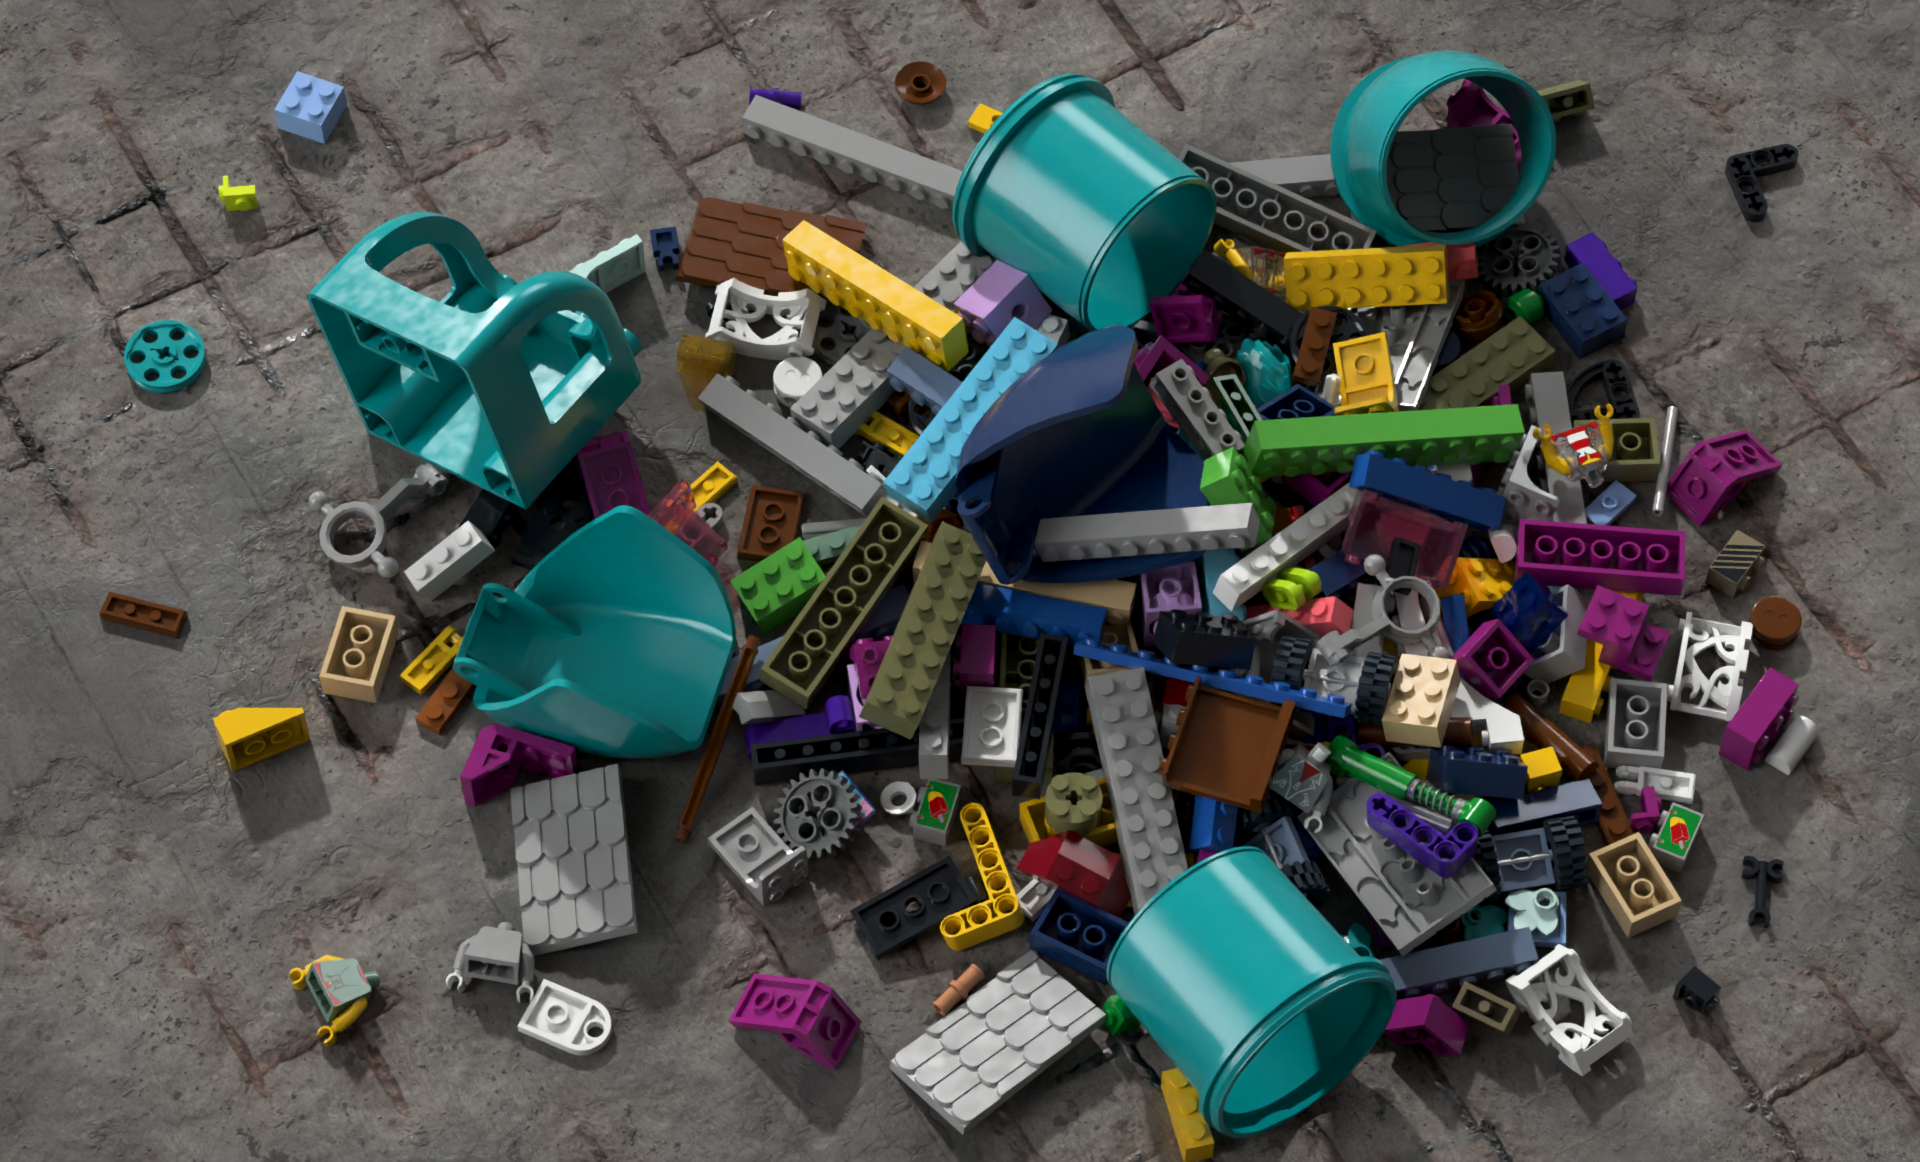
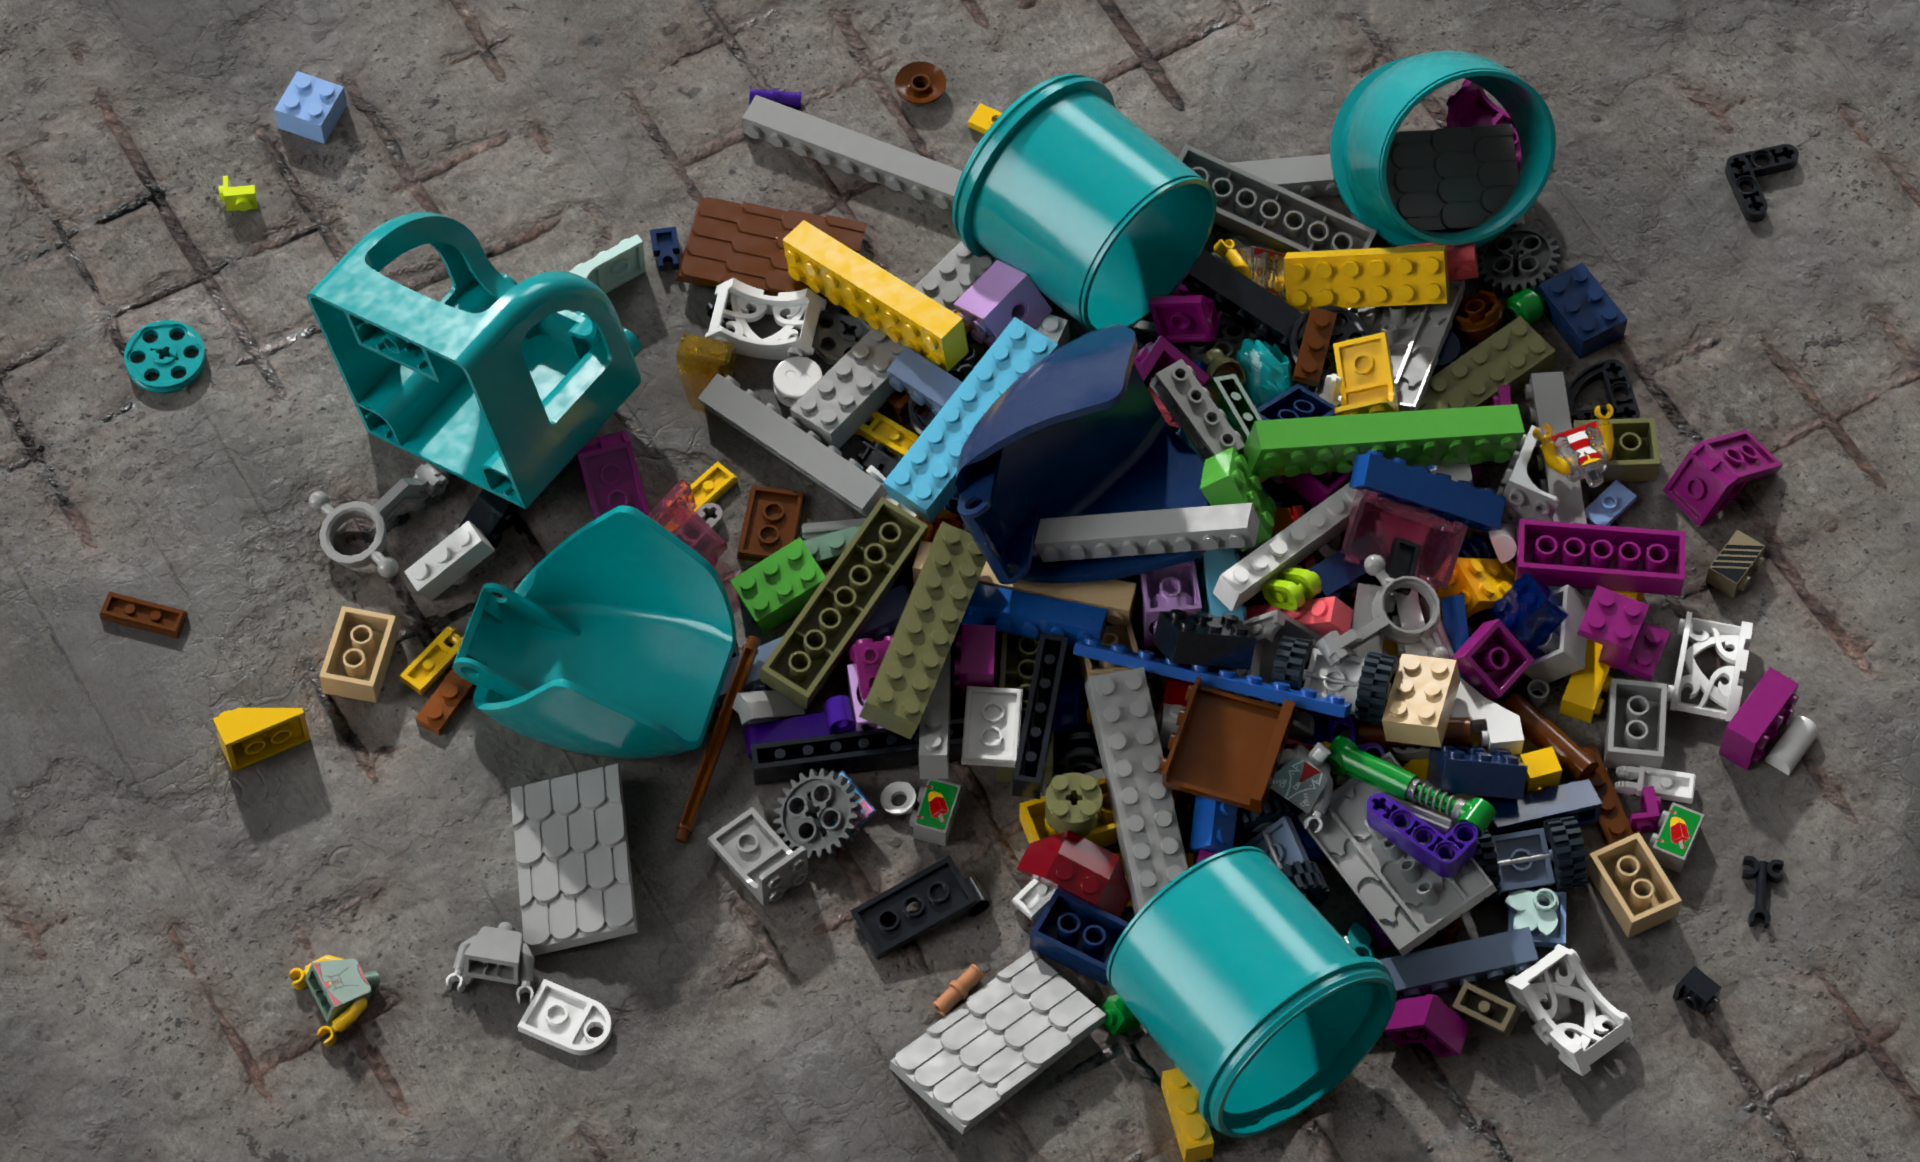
(503, 746): magenta bracket -> none
(539, 536): black hinge -> none
(802, 1013): magenta bracket -> none
(998, 876): yellow beam -> none
(1489, 922): teal plate -> none
(1568, 99): olive brick -> none
(1603, 267): dark purple brick -> none
(1665, 461): light grey piece -> none
(1775, 622): reddish brown head -> none

